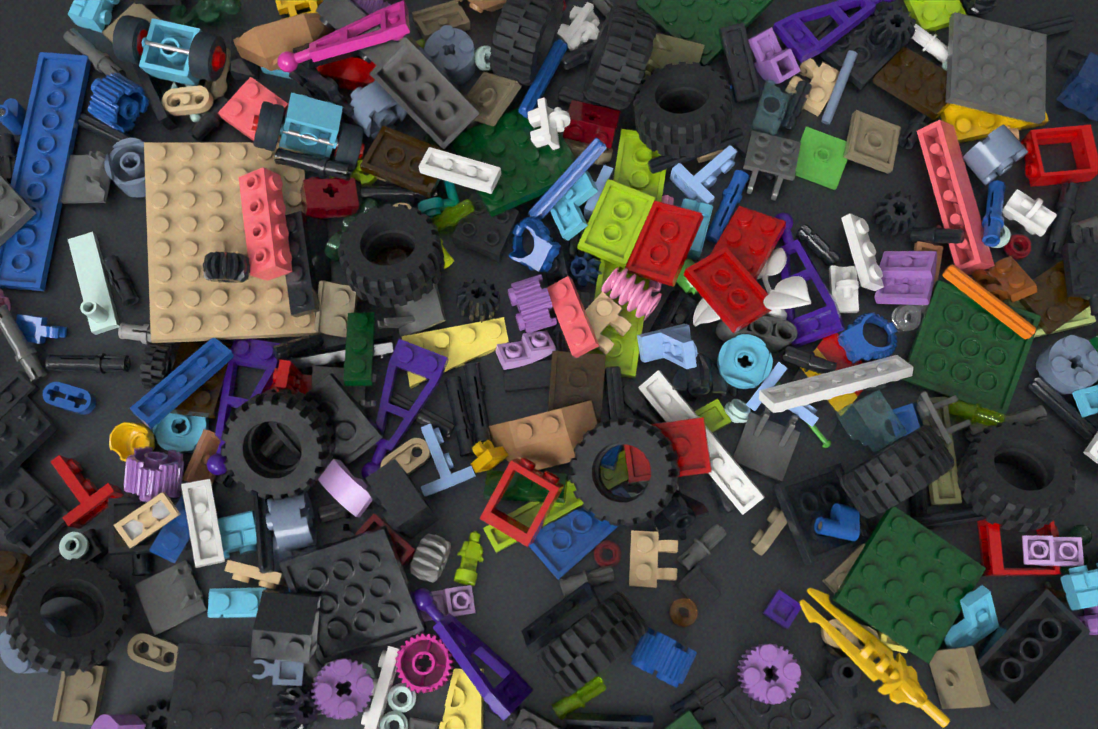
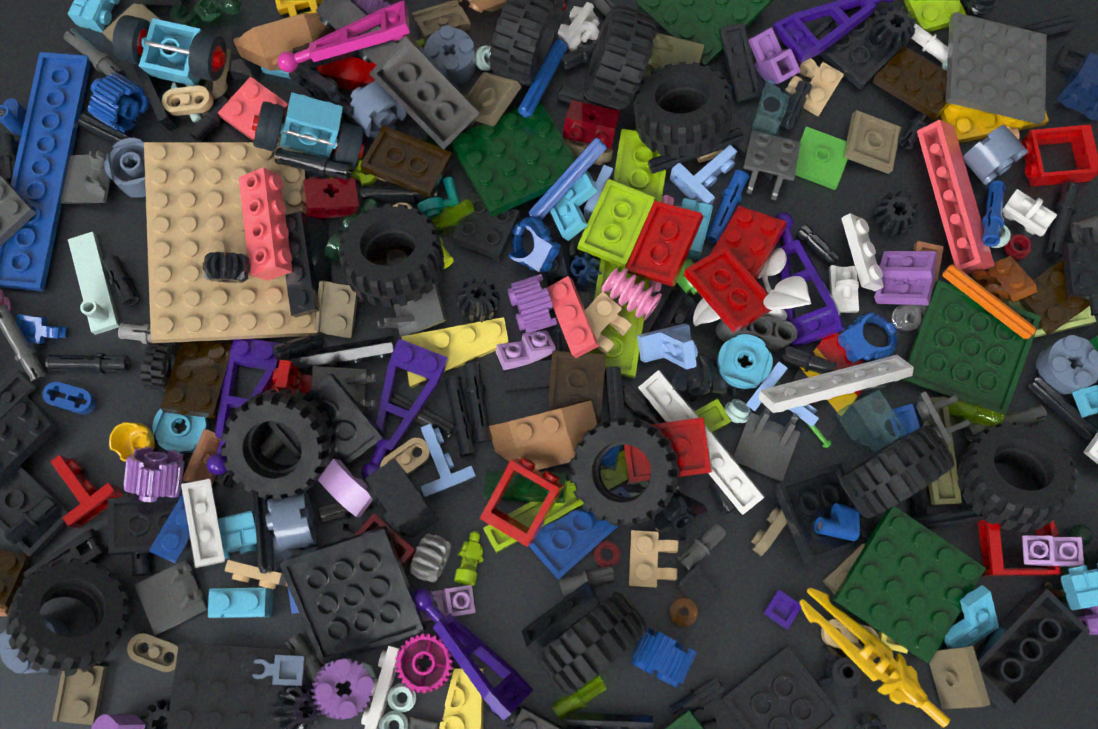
(81, 545): light aqua plate -> none
(147, 519): tan piece -> none
(182, 382): blue plate -> none
(286, 626): black slope -> none
(359, 349): dark green plate -> none
(460, 170): white plate -> none
(487, 456): yellow tile -> none
(551, 123): white hips -> none
(784, 671): medium lavender brick -> none
(839, 87): sand blue bar -> none
(937, 235): black axle -> none

